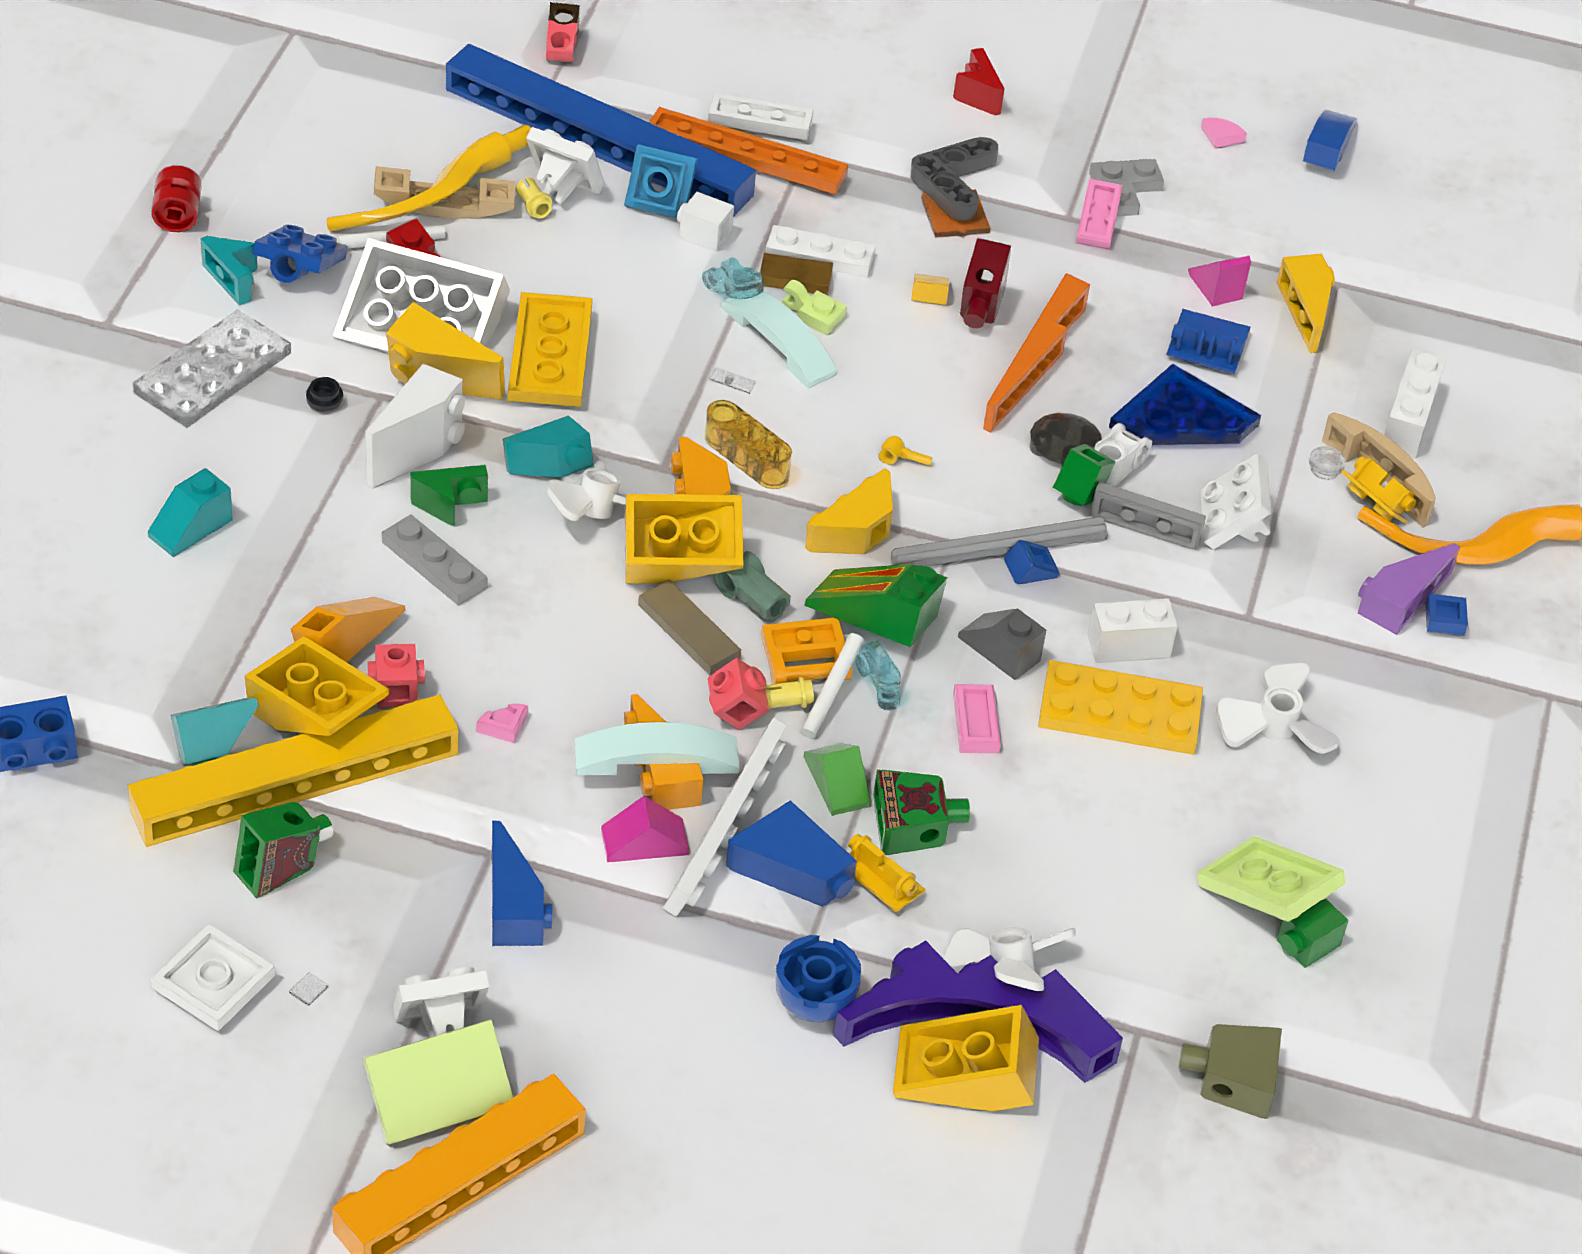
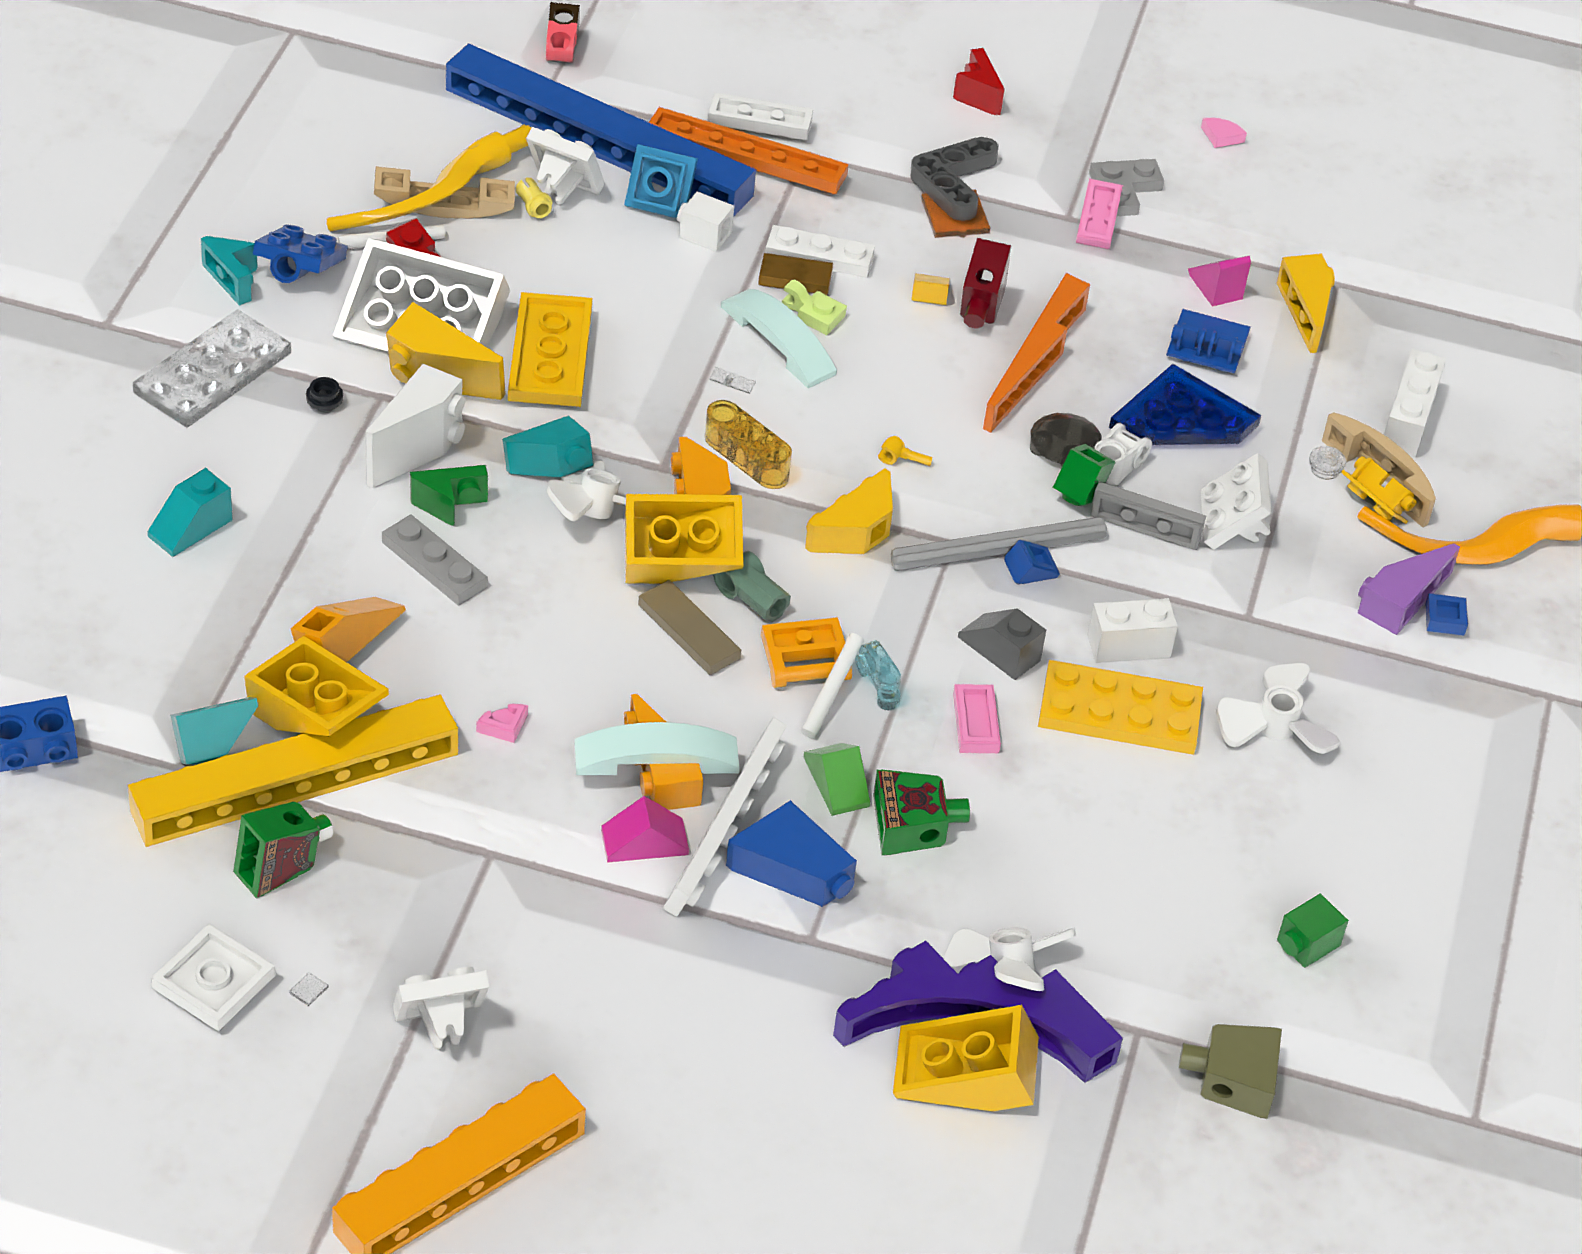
(176, 198): red wheel -> none
(397, 666): coral brick -> none
(437, 1081): yellowish green tile -> none
(516, 895): blue slope -> none
(733, 280): clear light blue plate -> none
(738, 693): coral brick -> none
(790, 693): light yellow pin -> none
(817, 978): blue cylinder -> none
(883, 875): yellow hinge -> none
(885, 600): green slope -> none
(1271, 878): yellowish green plate -> none
(1329, 139): blue slope -> none

